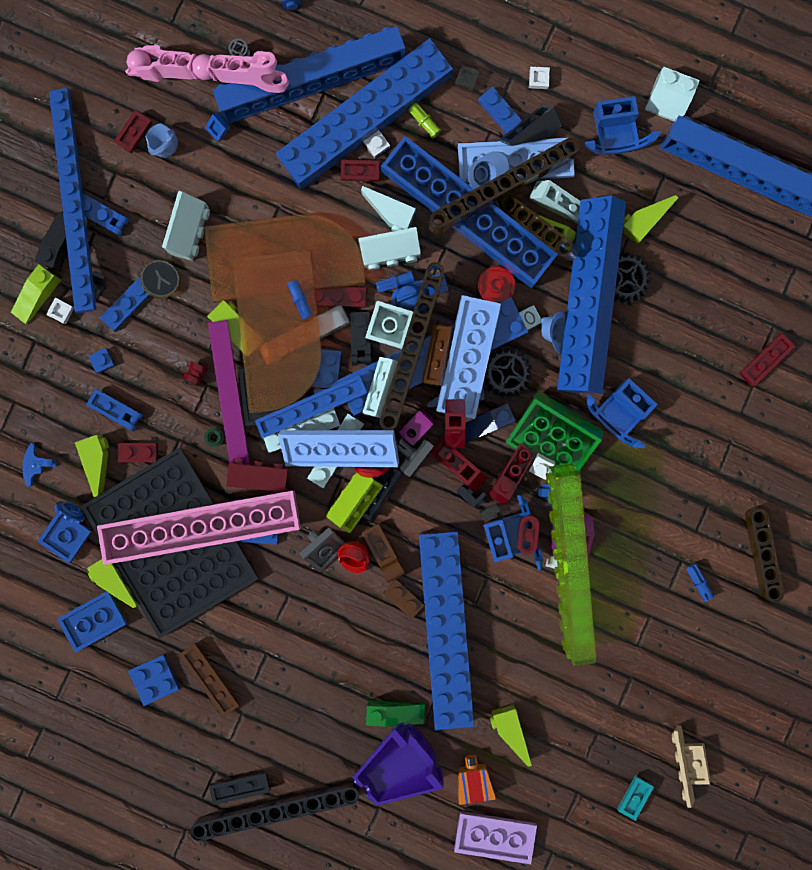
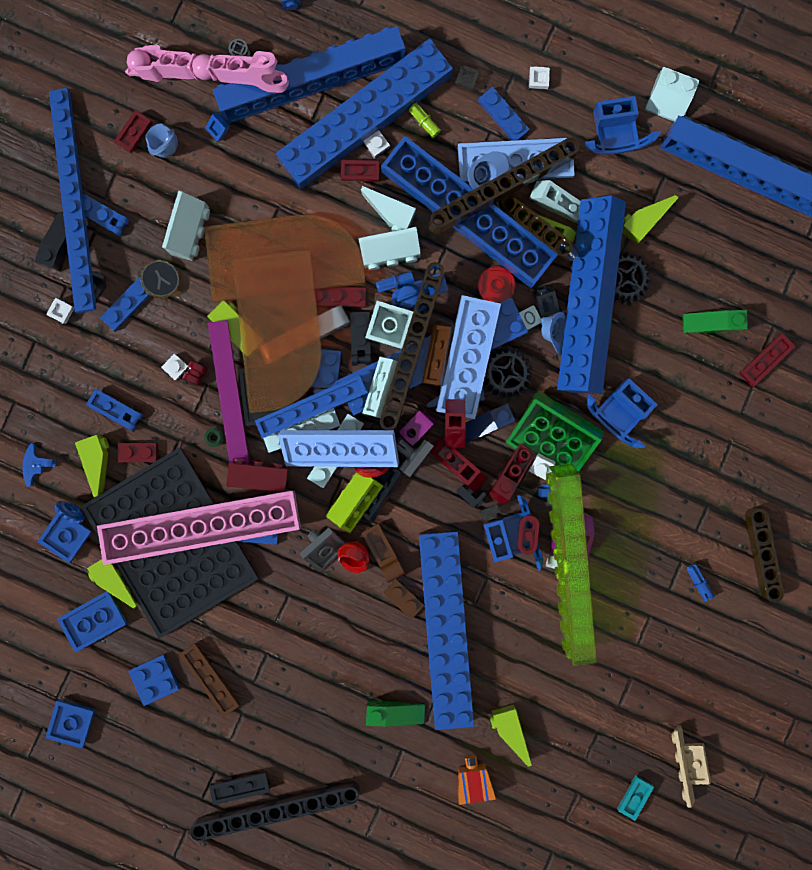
(35, 293): lime slope -> none
(70, 723): none -> blue plate
(101, 360): blue plate -> none
(175, 367): none -> white plate
(299, 299): blue axle -> none
(400, 767): dark purple cone -> none
(495, 837): lavender plate -> none
(537, 126): black slope -> none
(546, 300): none -> black bracket
(715, 322): none -> green slope

